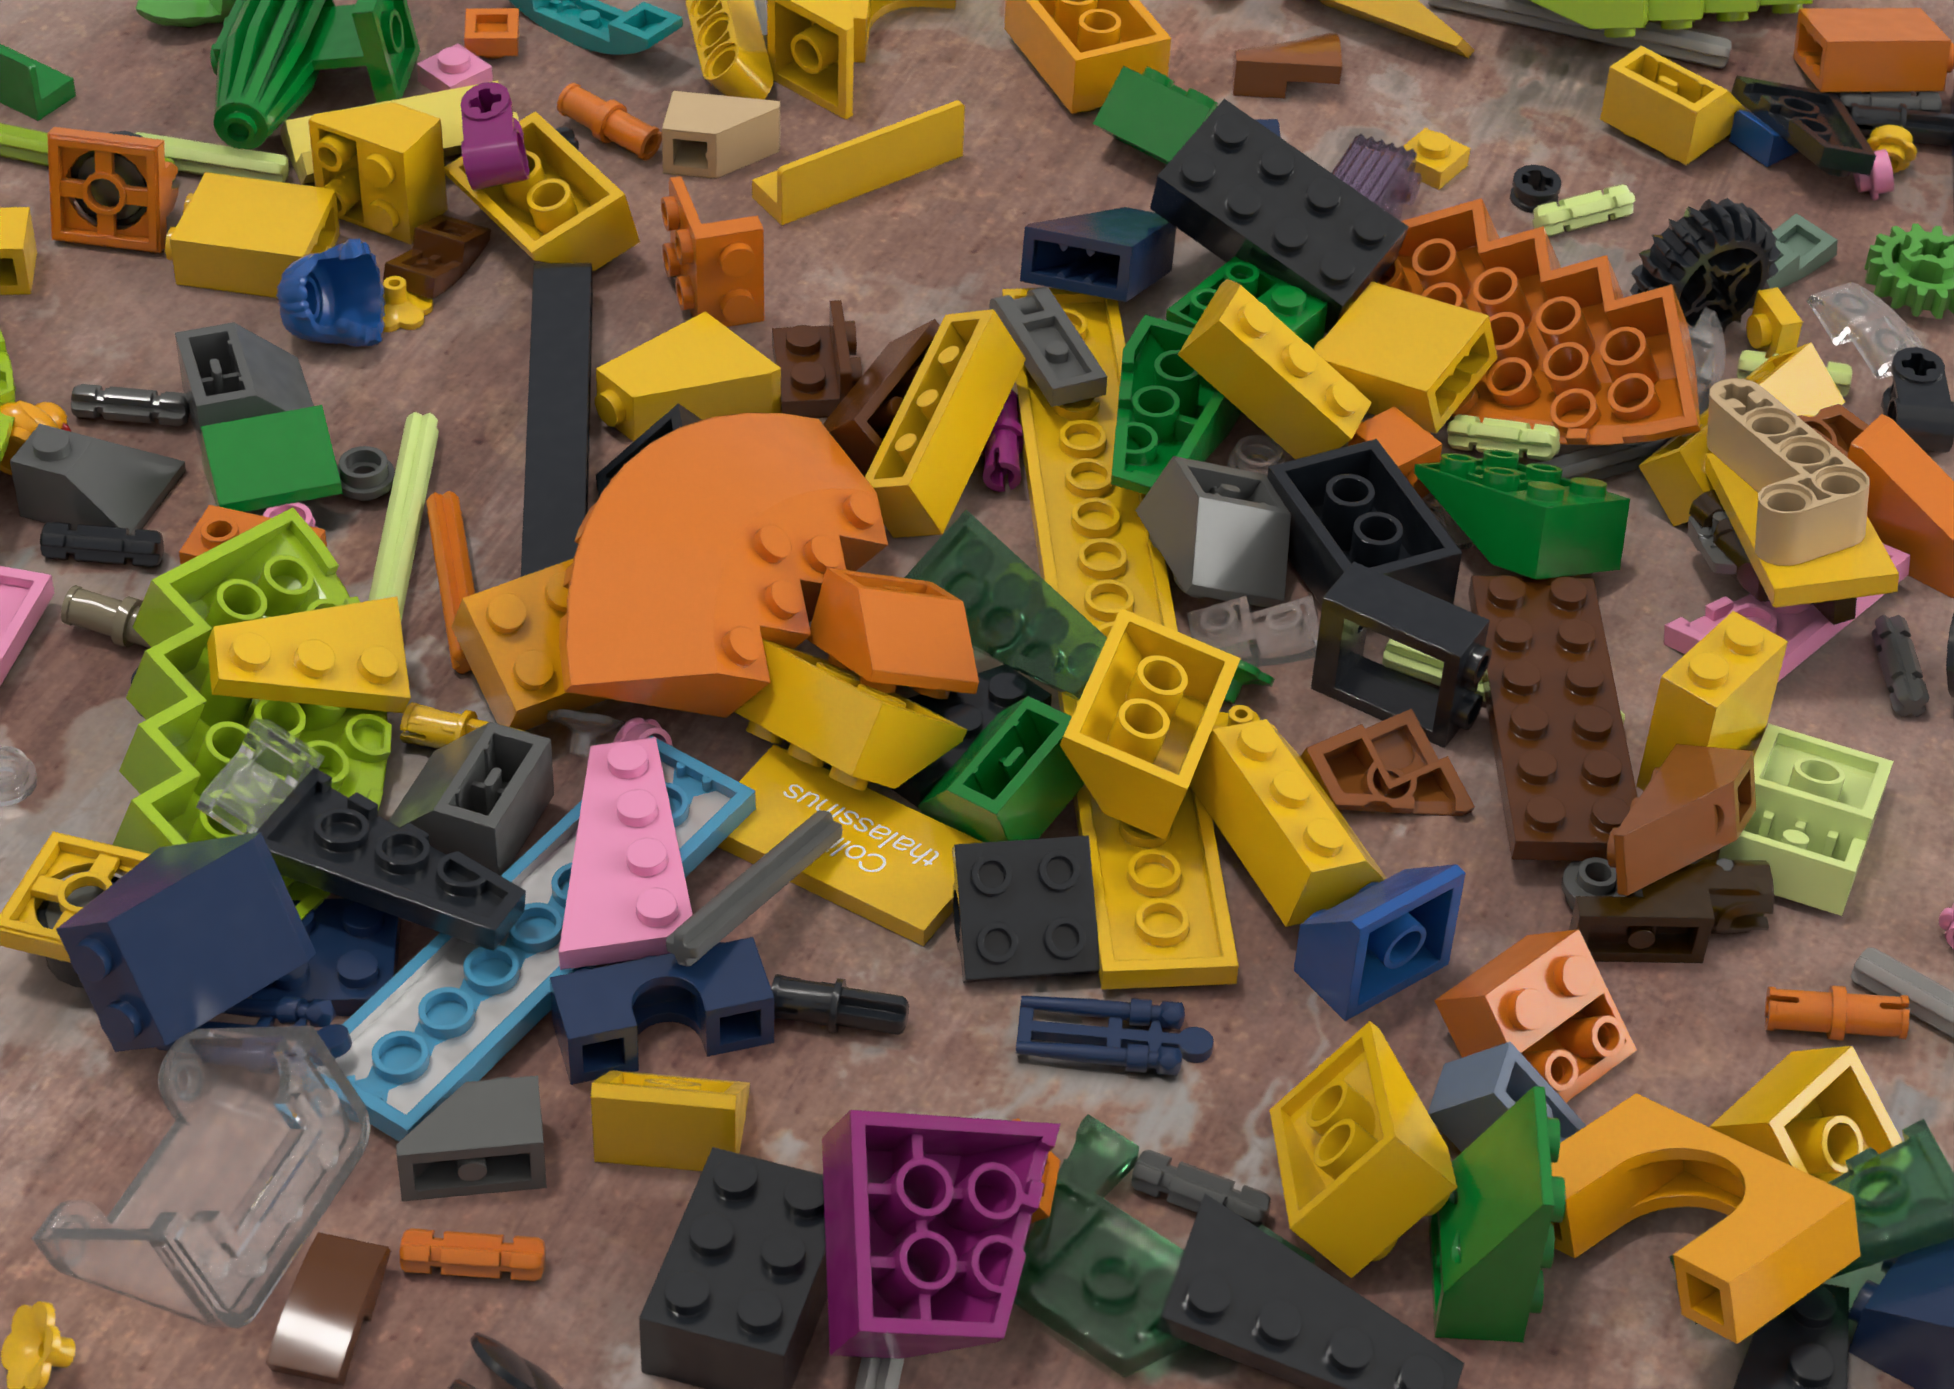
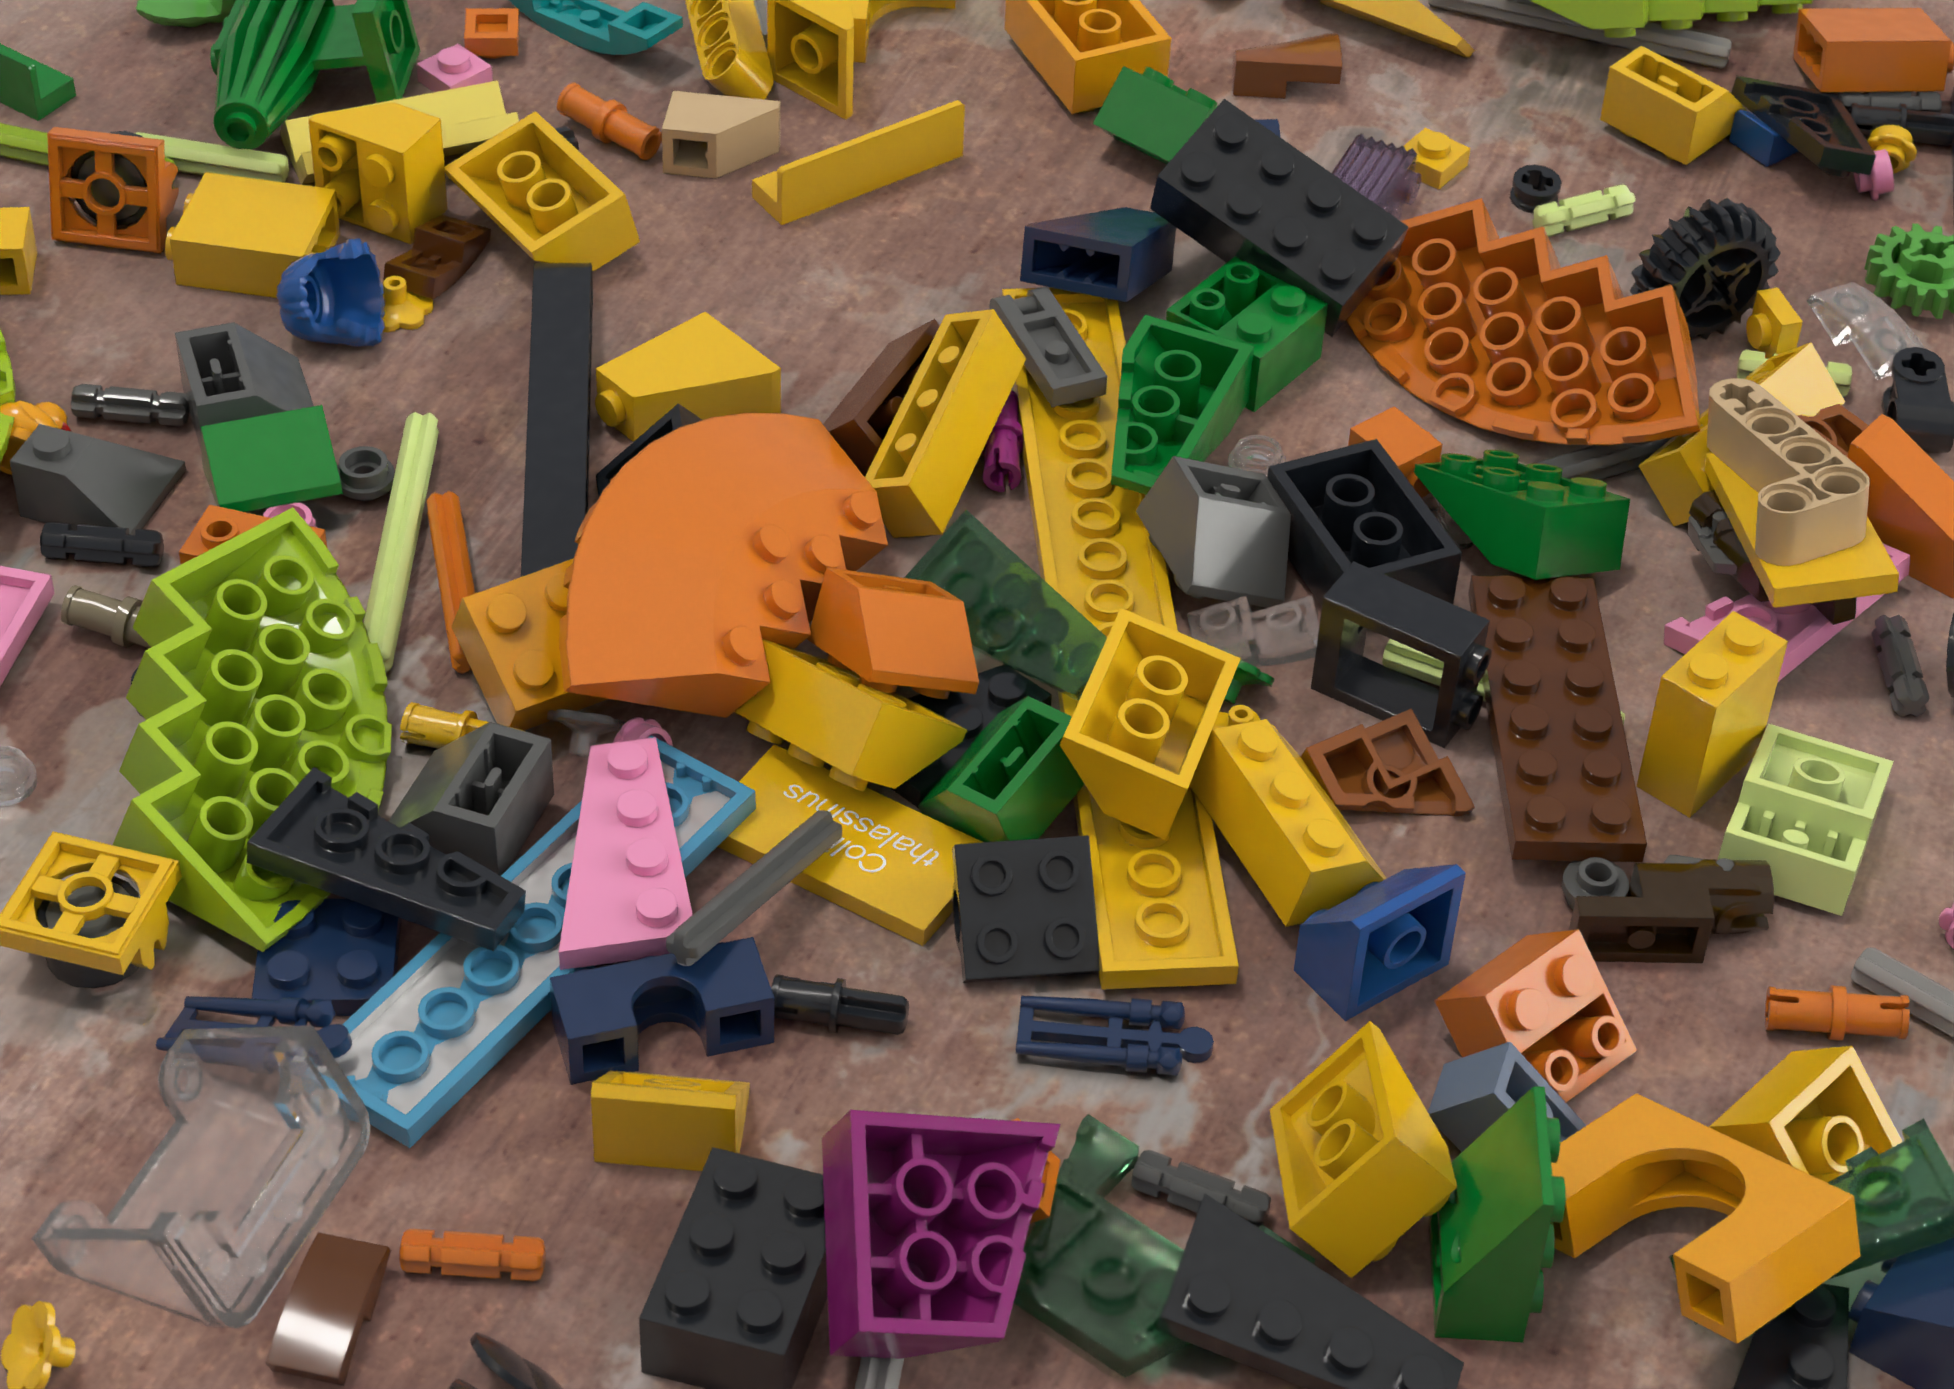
(185, 939): dark blue slope -> none
(258, 777): clear slope -> none
(316, 657): yellow wing -> none
(476, 1142): dark grey slope -> none
(492, 138): magenta piece -> none
(713, 262): orange bracket -> none
(816, 364): reddish brown bracket -> none
(1273, 374): yellow slope -> none
(1410, 352): yellow brick -> none
(1503, 435): yellowish green axle -> none
(1685, 813): dark orange slope -> none
(1708, 353): clear slope -> none
(1802, 250): sand green slope -> none

